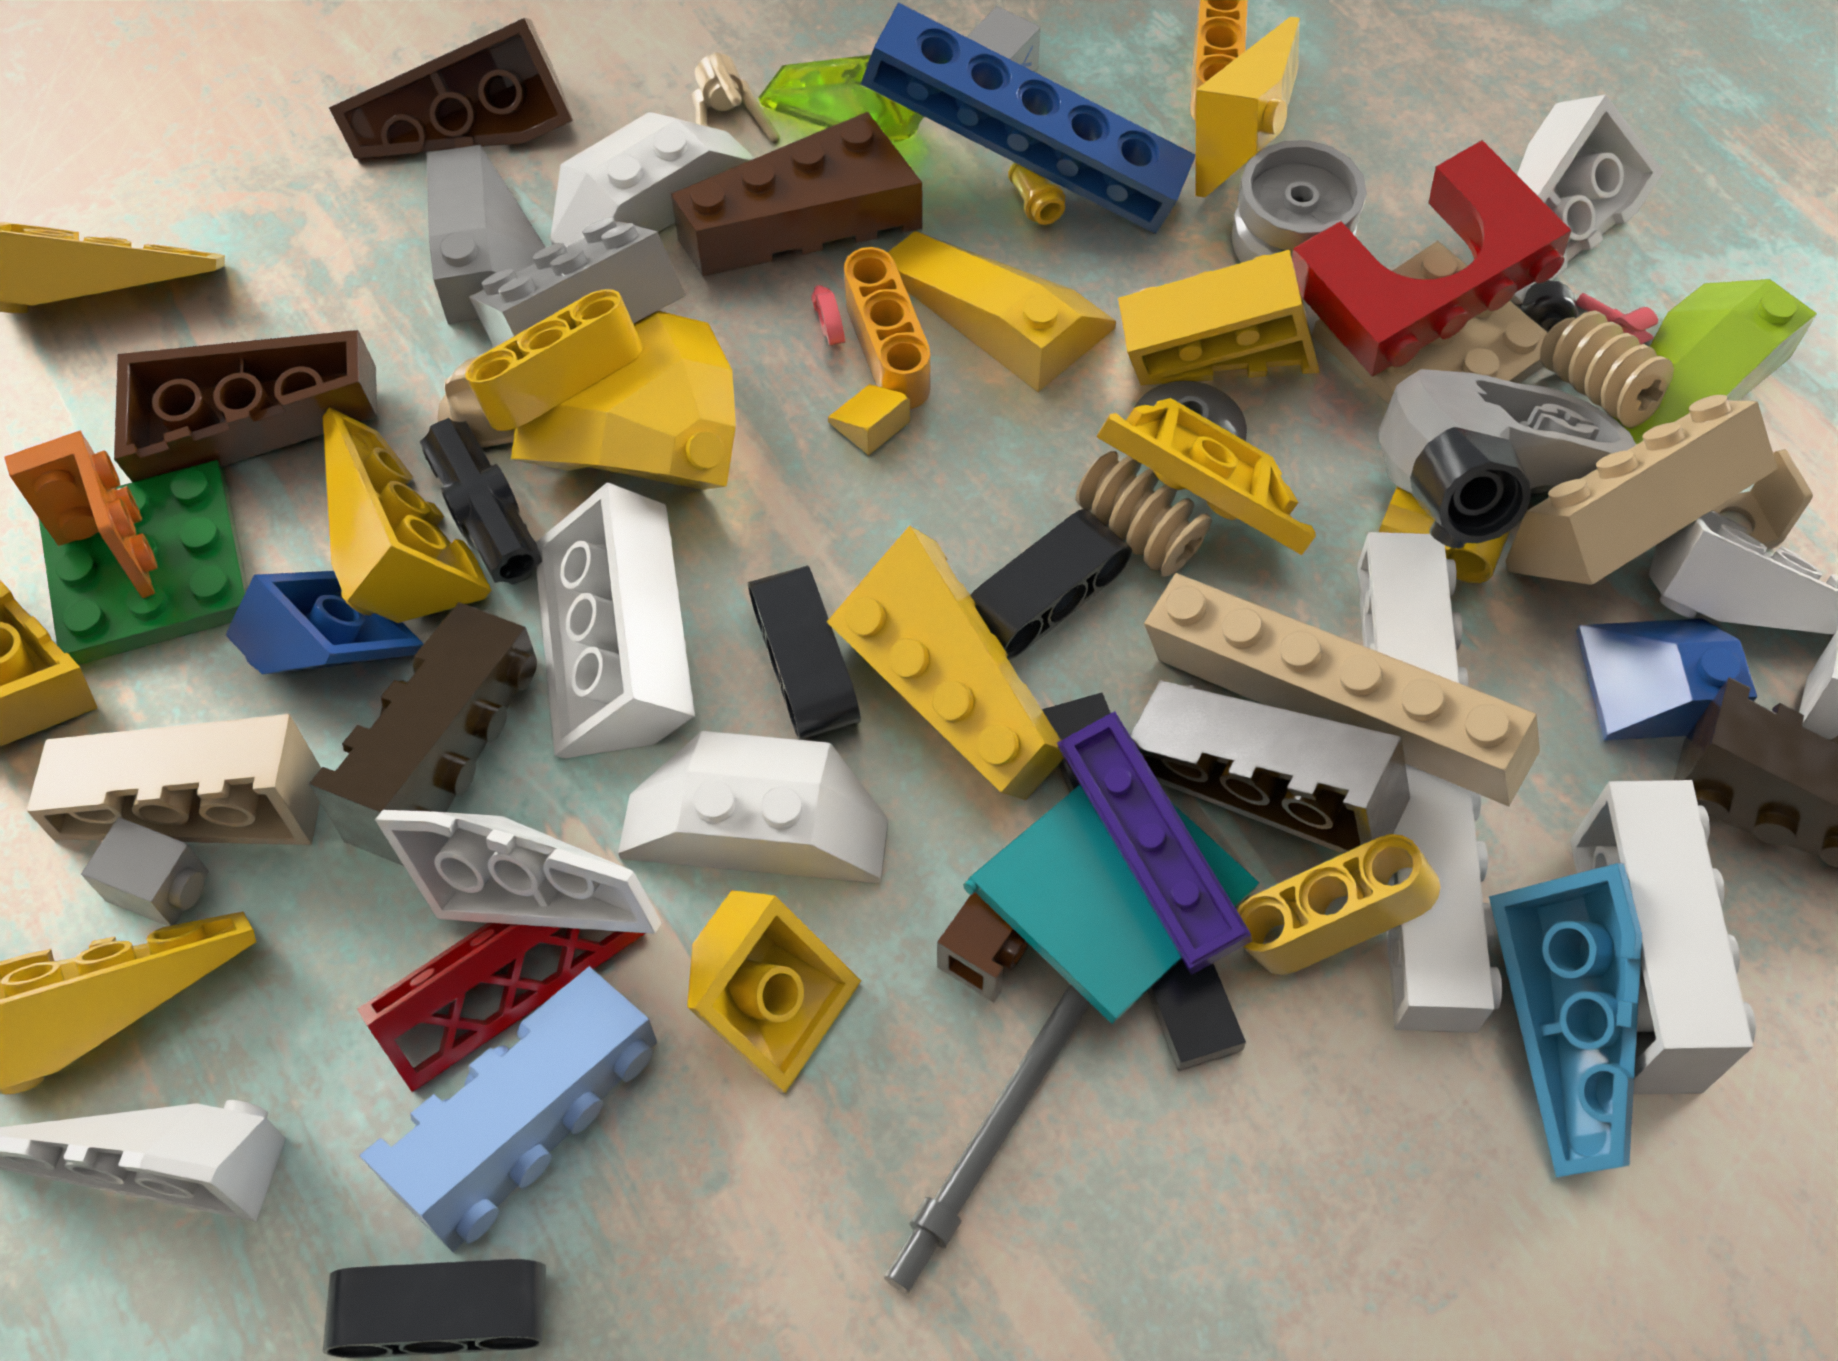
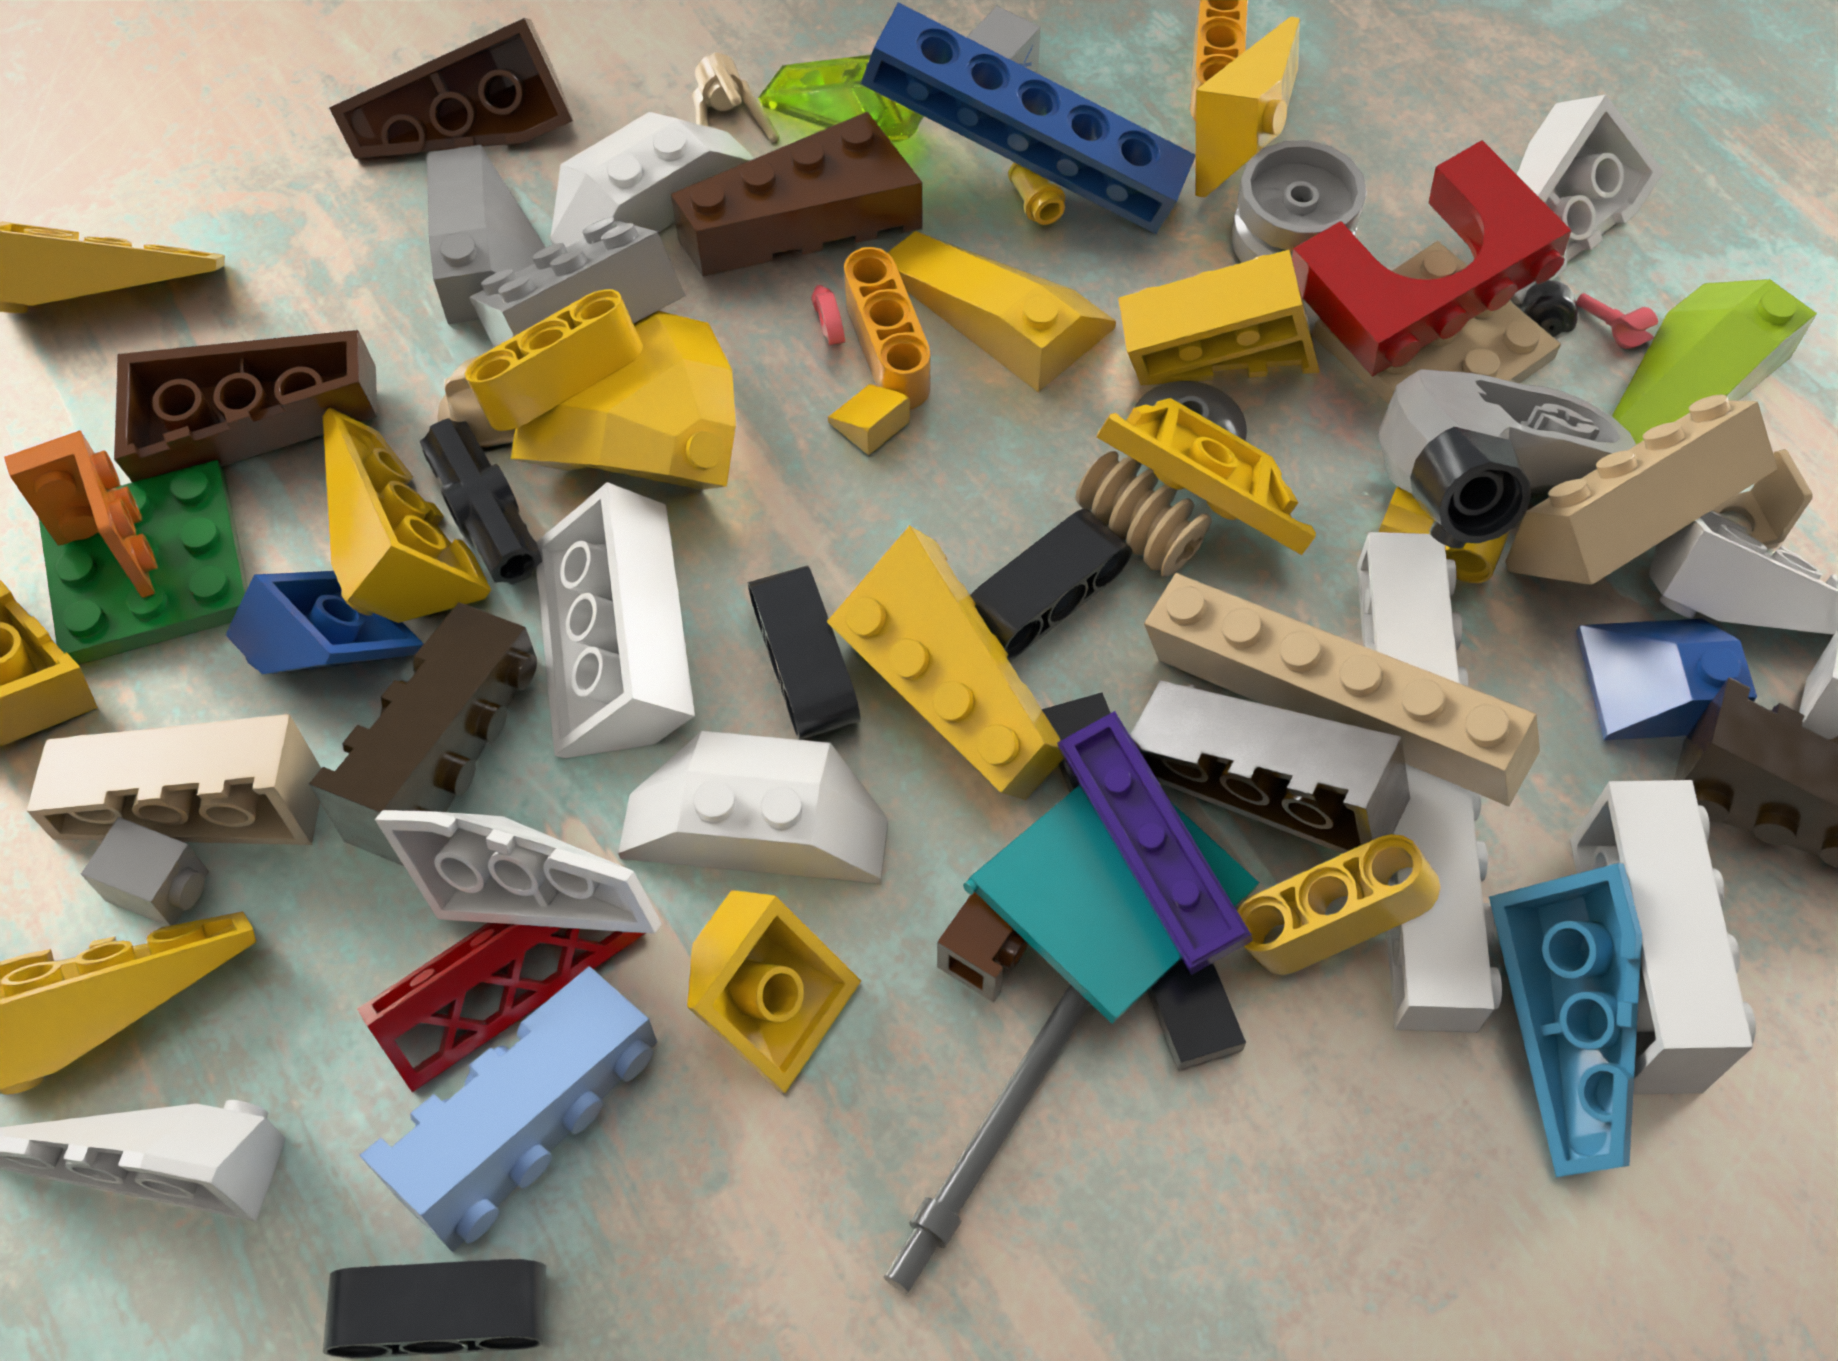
(1607, 366): tan piece -> none

